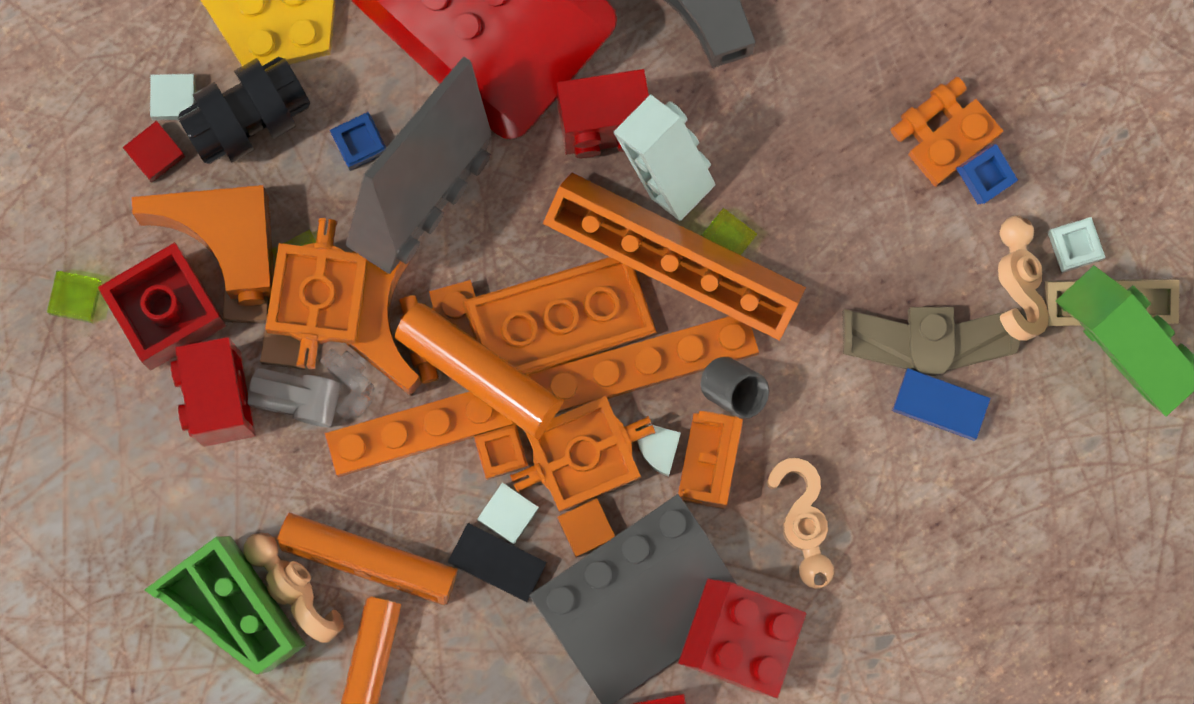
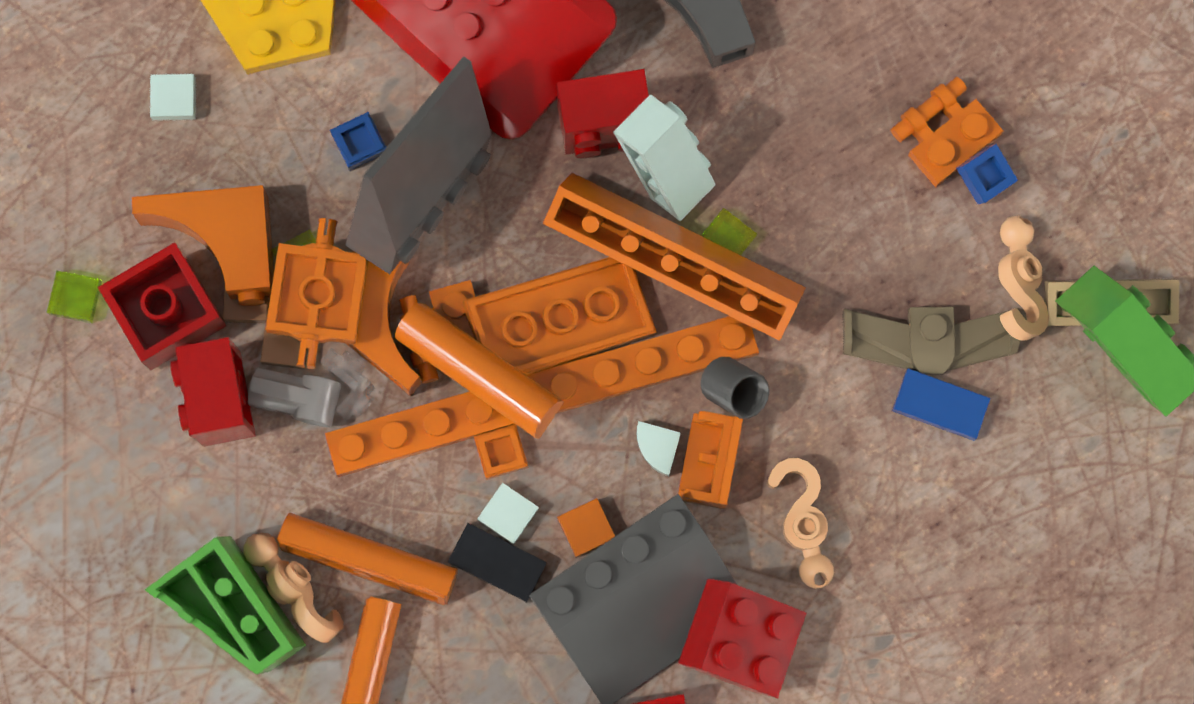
(153, 151): red tile -> none
(262, 100): black piece -> none
(584, 454): orange plate -> none
(1076, 244): light aqua tile -> none

